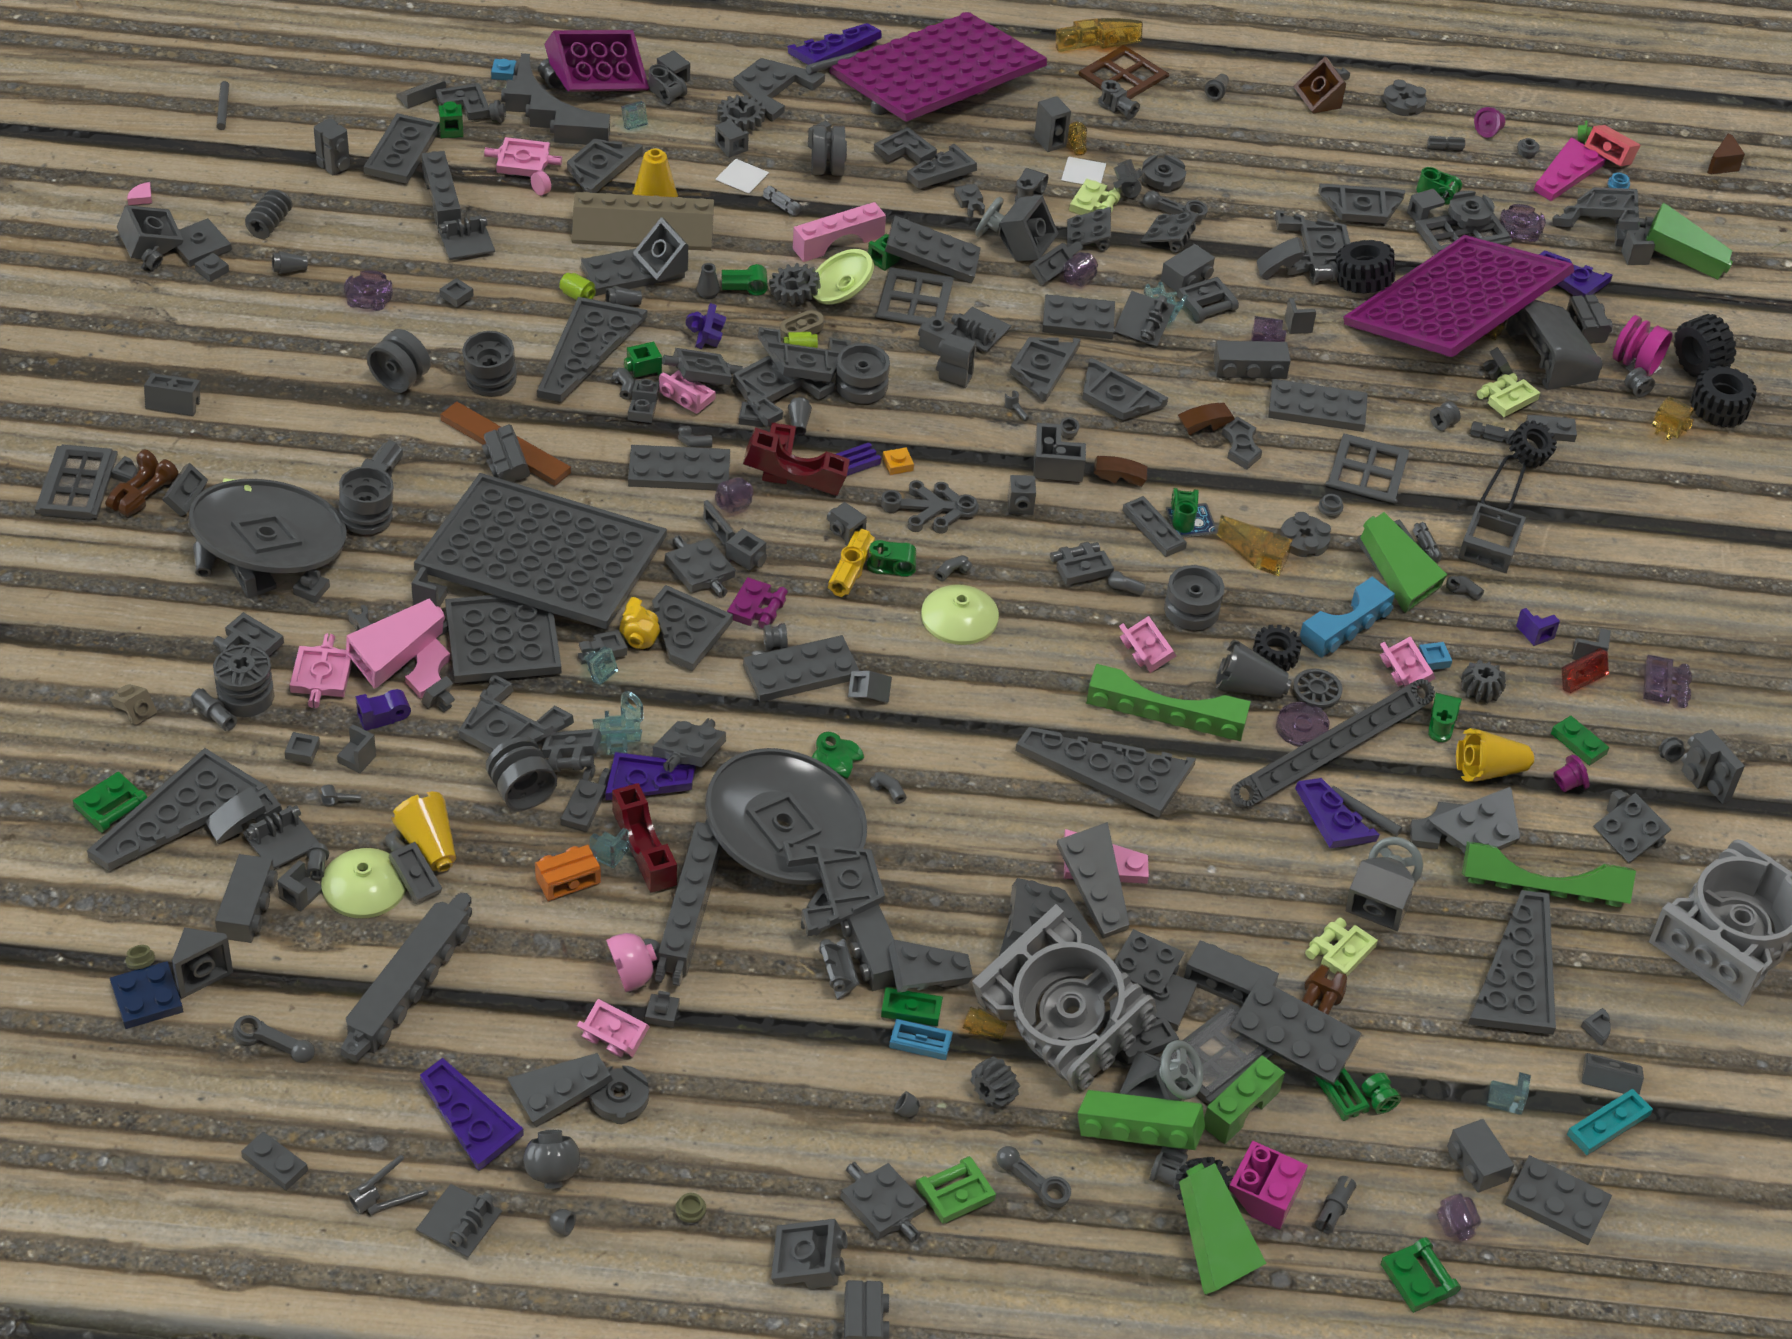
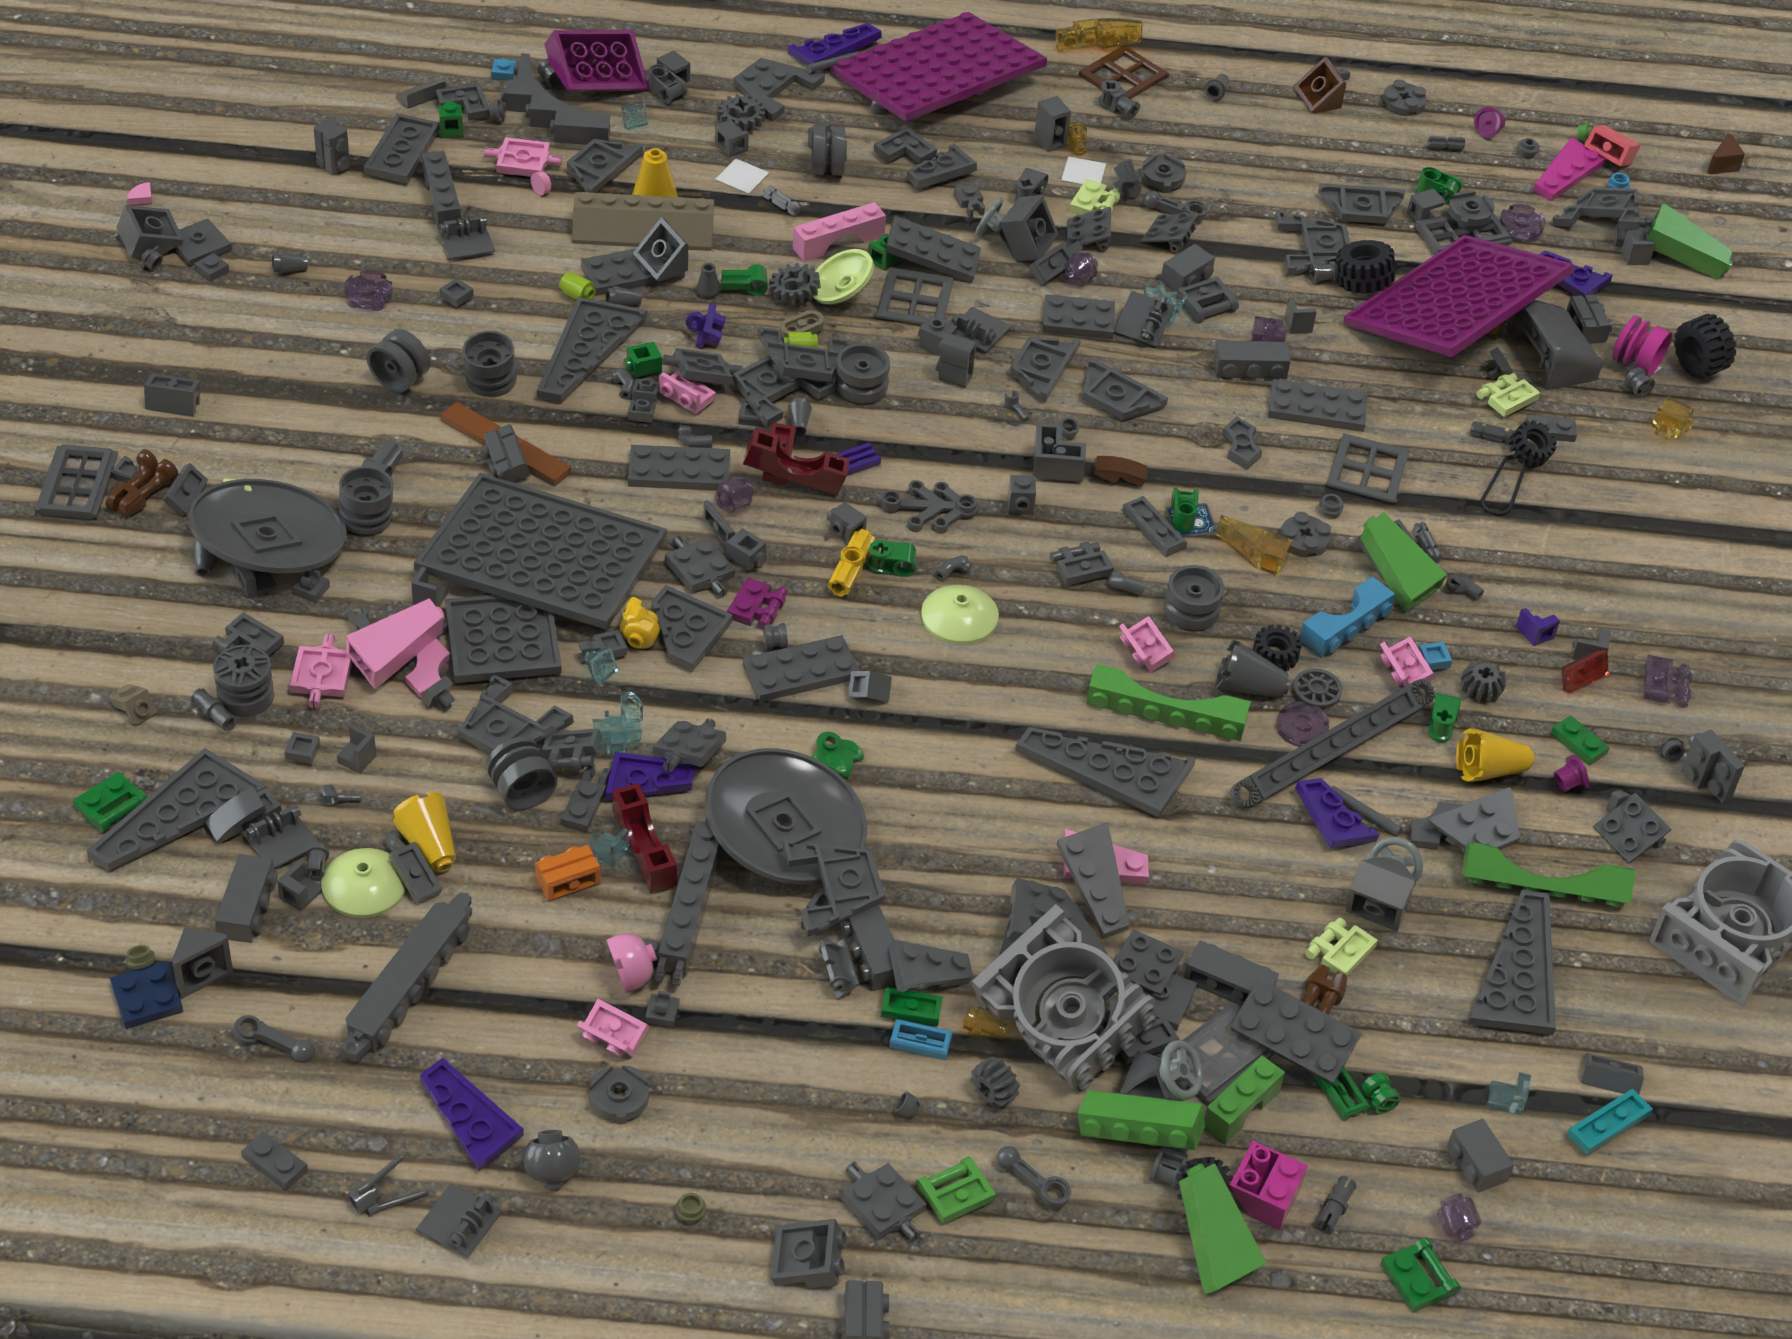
(222, 106): dark grey bar -> none
(268, 213): dark grey piece -> none
(382, 709): dark purple leg -> none
(559, 1086): dark grey wing -> none
(563, 1221): dark grey hinge -> none
(882, 779): dark grey arm -> none
(898, 461): light orange plate -> none
(1210, 414): reddish brown slope -> none
(1283, 254): dark grey slope -> none
(1445, 415): dark grey wheel -> none
(1486, 552): dark grey window -> none
(1558, 1200): dark grey plate -> none
(1598, 1026): dark grey tile -> none
(1723, 396): black tyre -> none

